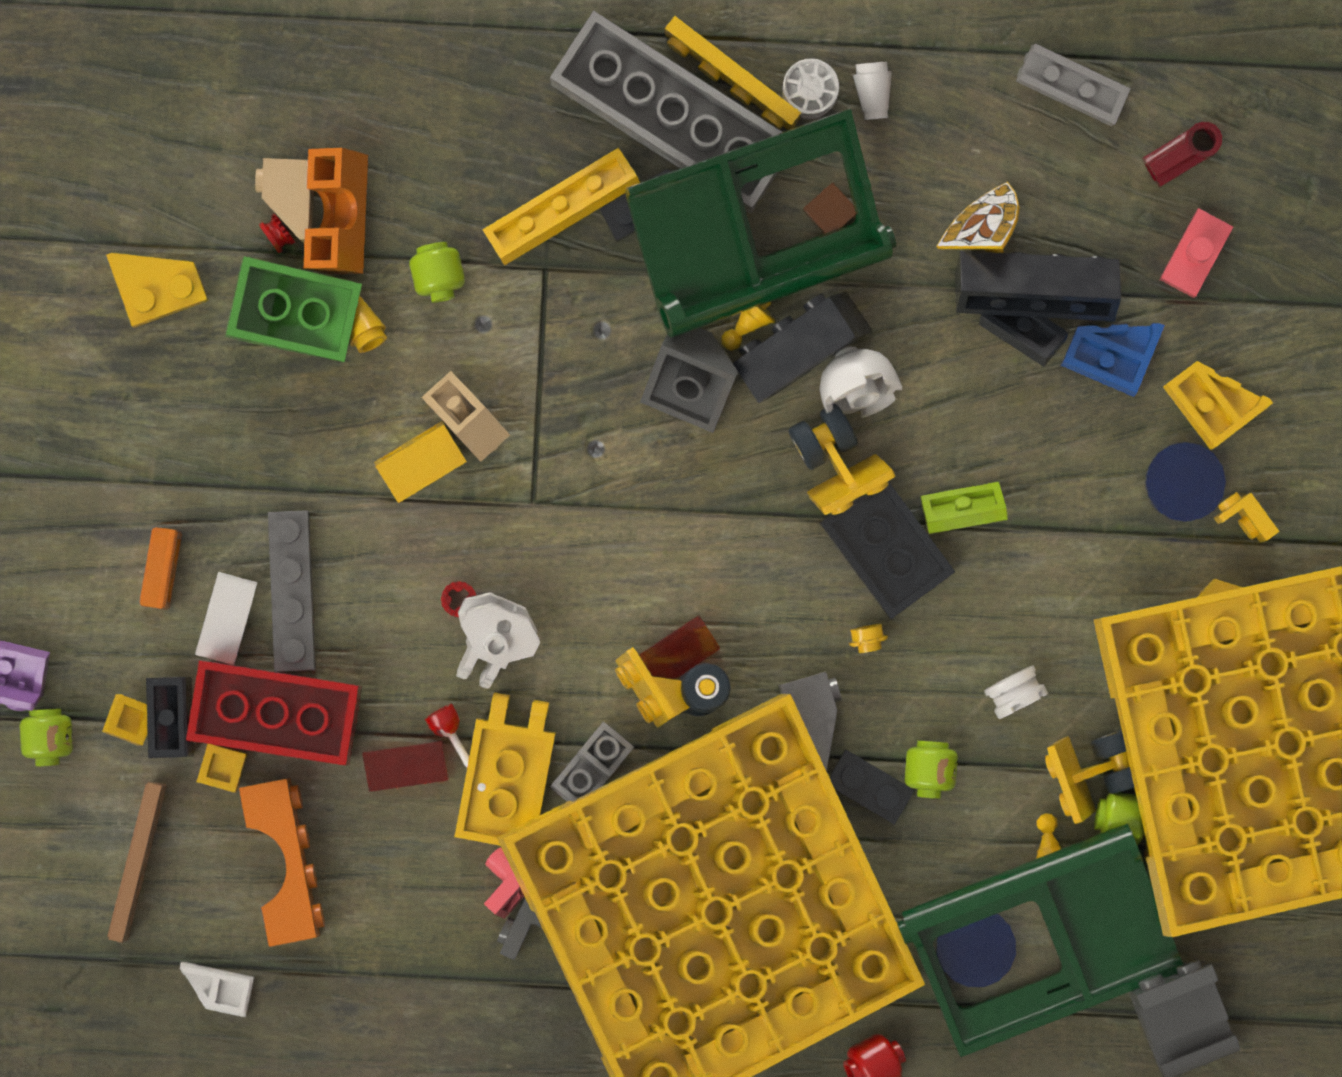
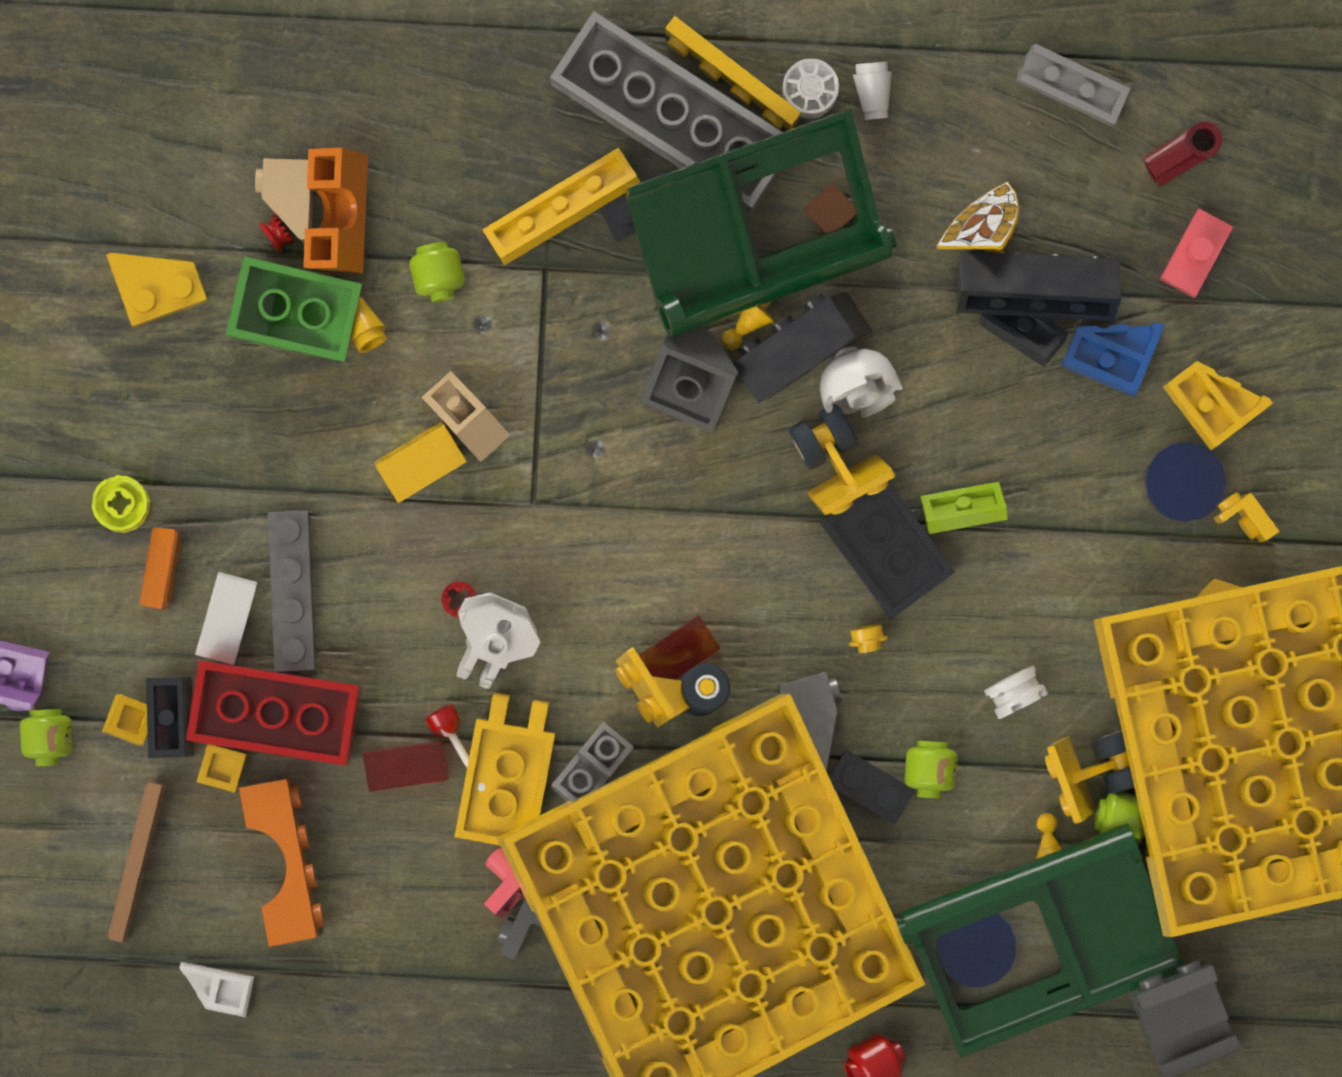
(121, 504): none -> neon yellow wheel

